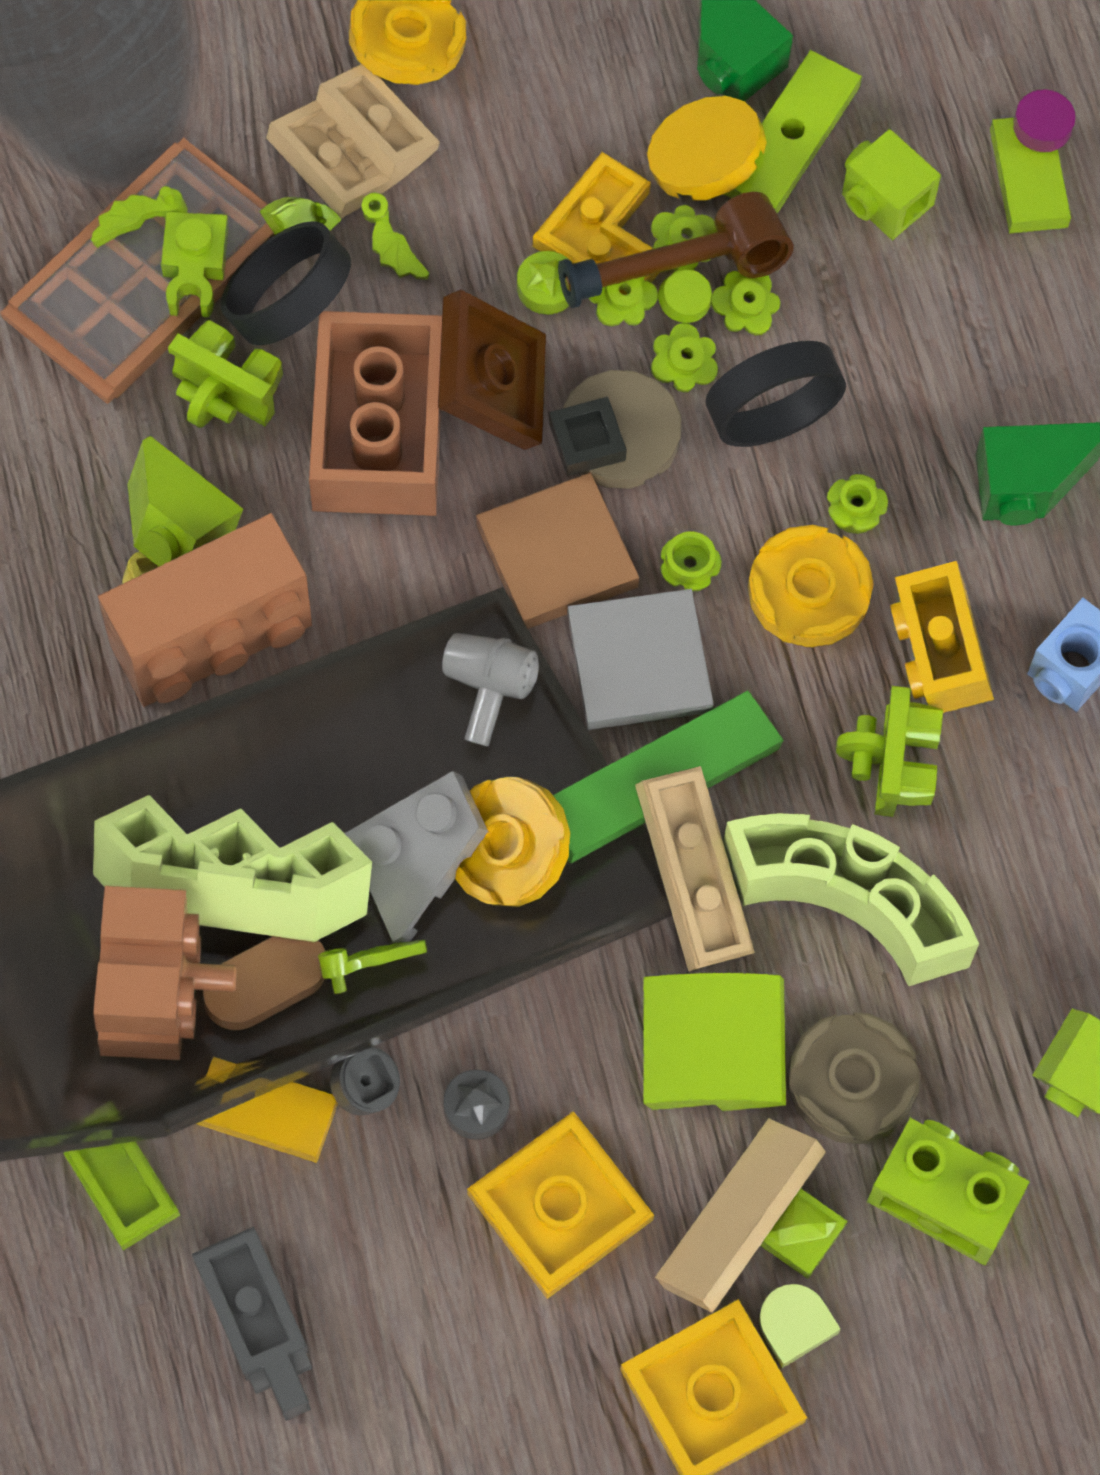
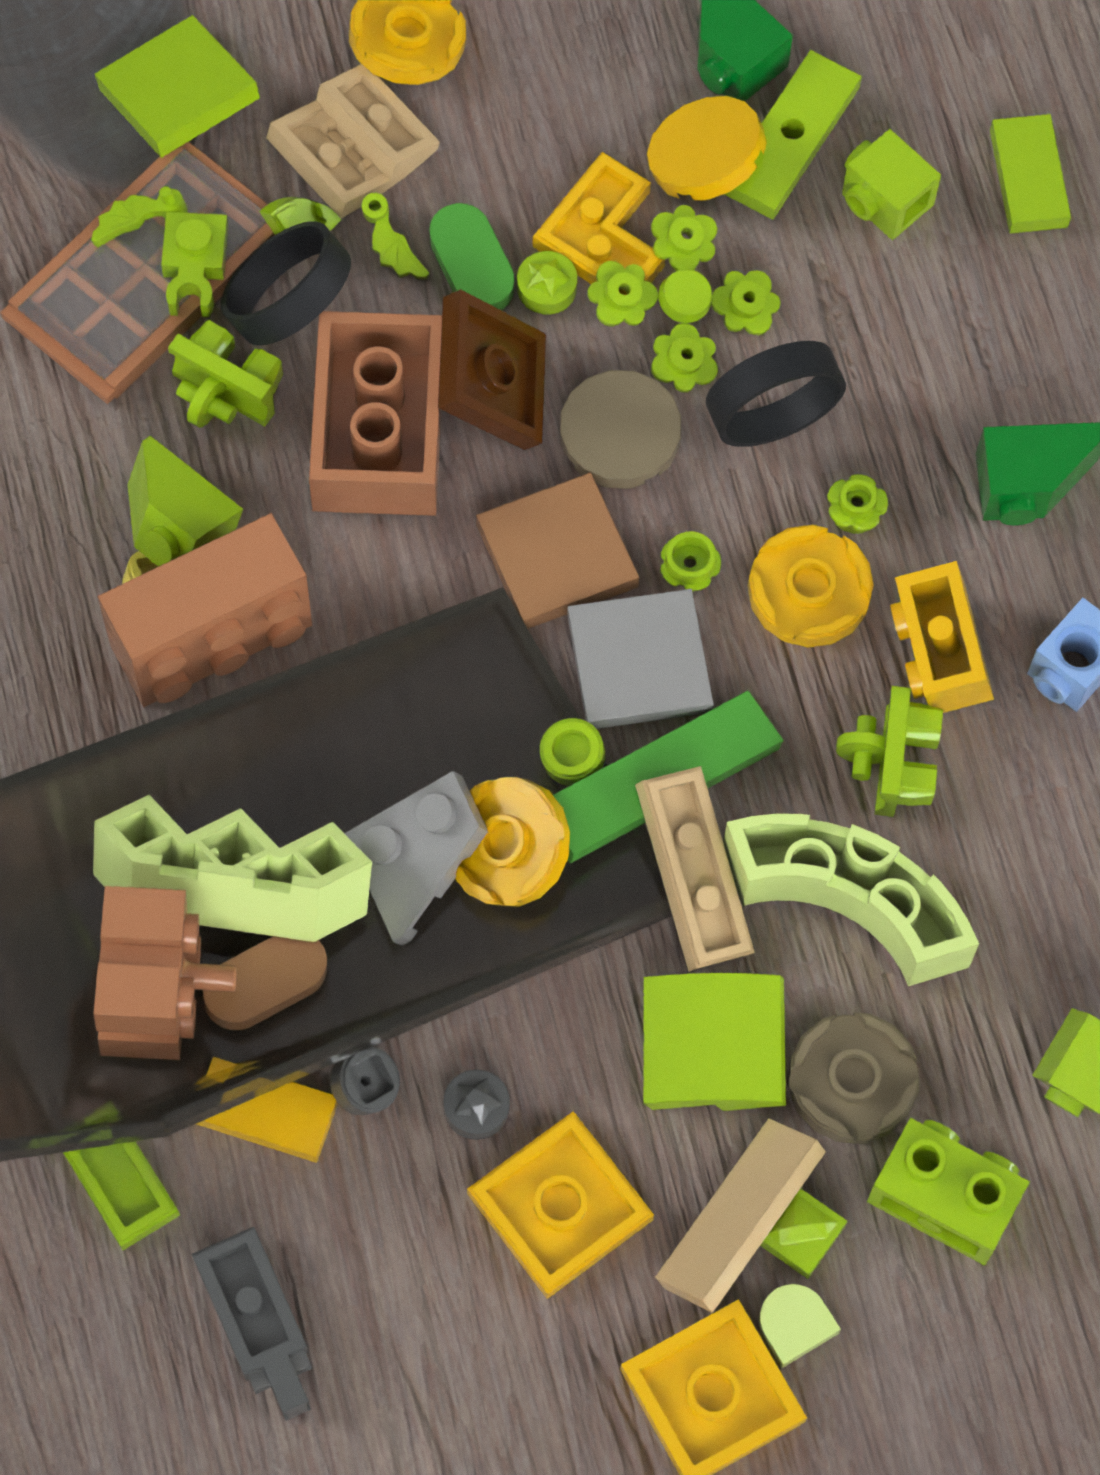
(177, 86): none -> lime tile
(336, 963): lime piece -> none
(471, 254): none -> bright green tile
(495, 669): light grey piece -> none
(572, 750): none -> lime tile
(587, 436): pearl dark grey tile -> none
(746, 234): reddish brown piece -> none
(1044, 120): magenta tile -> none

